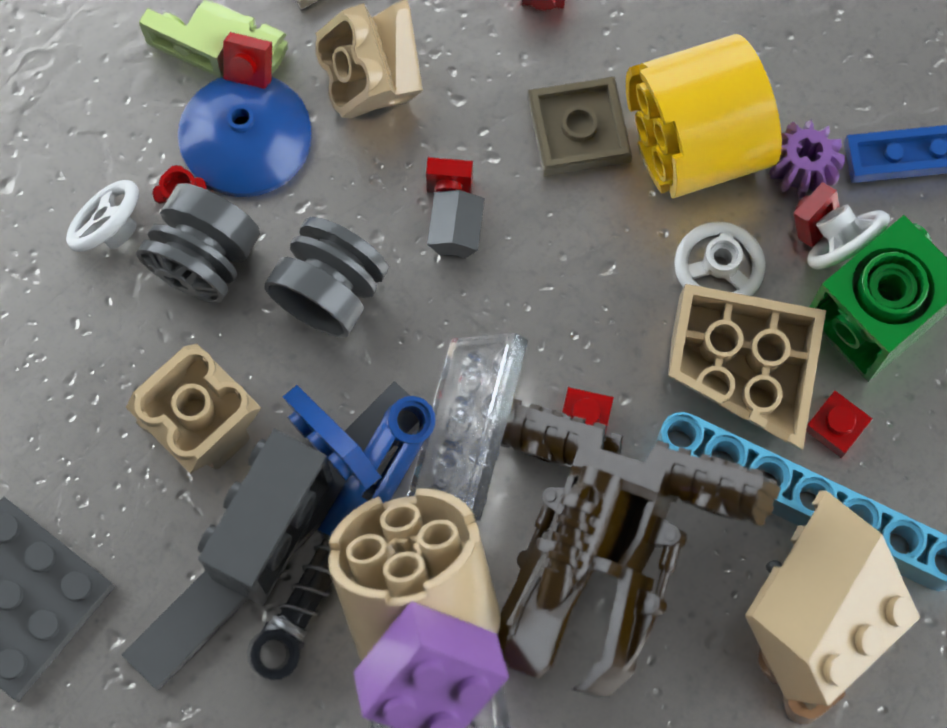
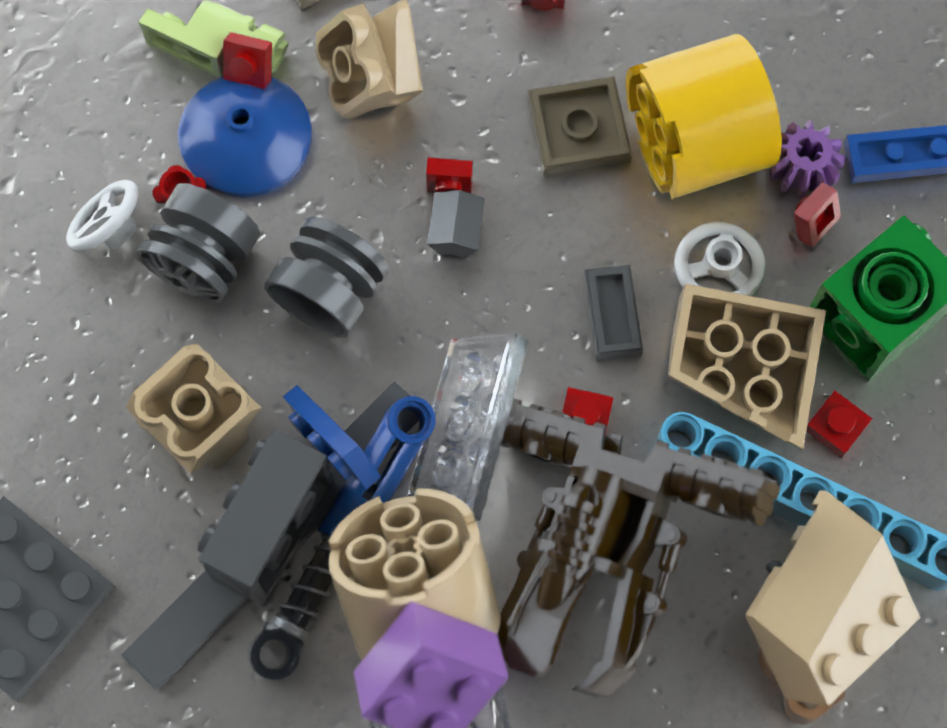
(613, 312): none -> dark grey tile
(845, 235): white piece -> none

